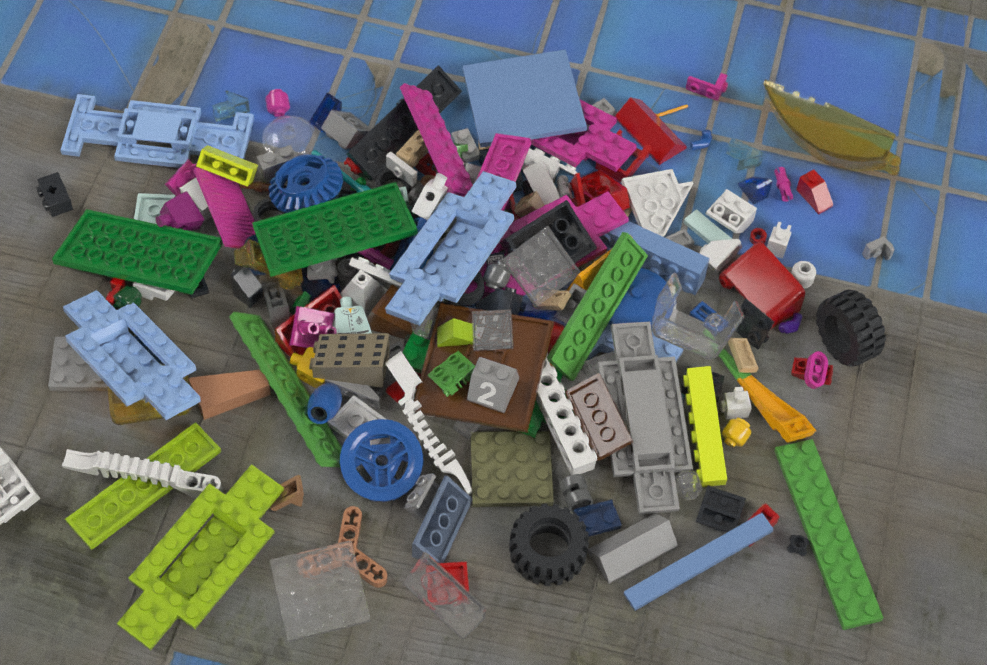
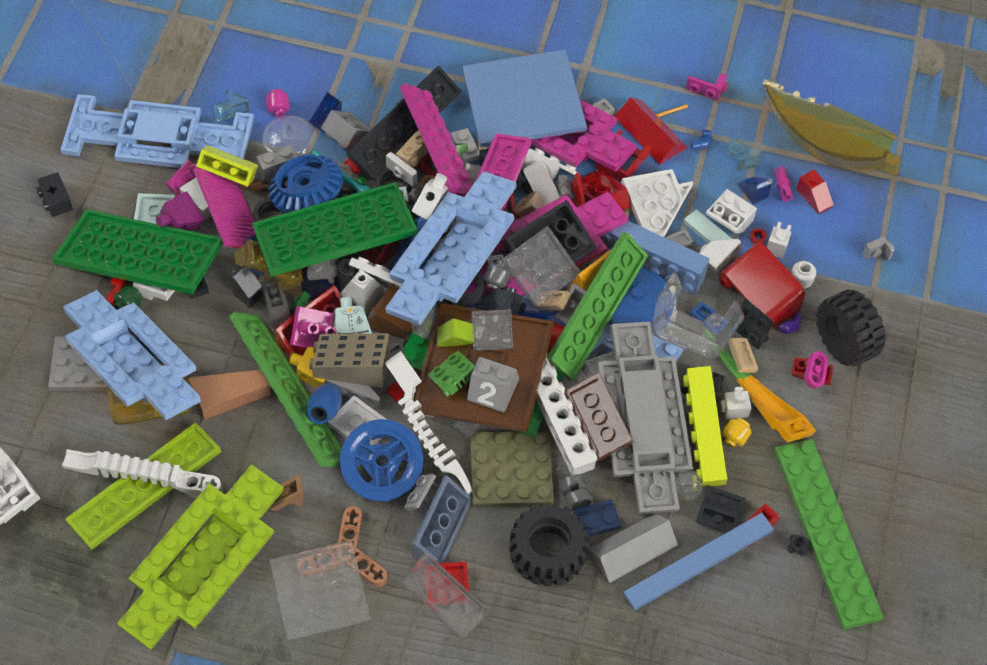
(377, 257): dark pink pin -> none

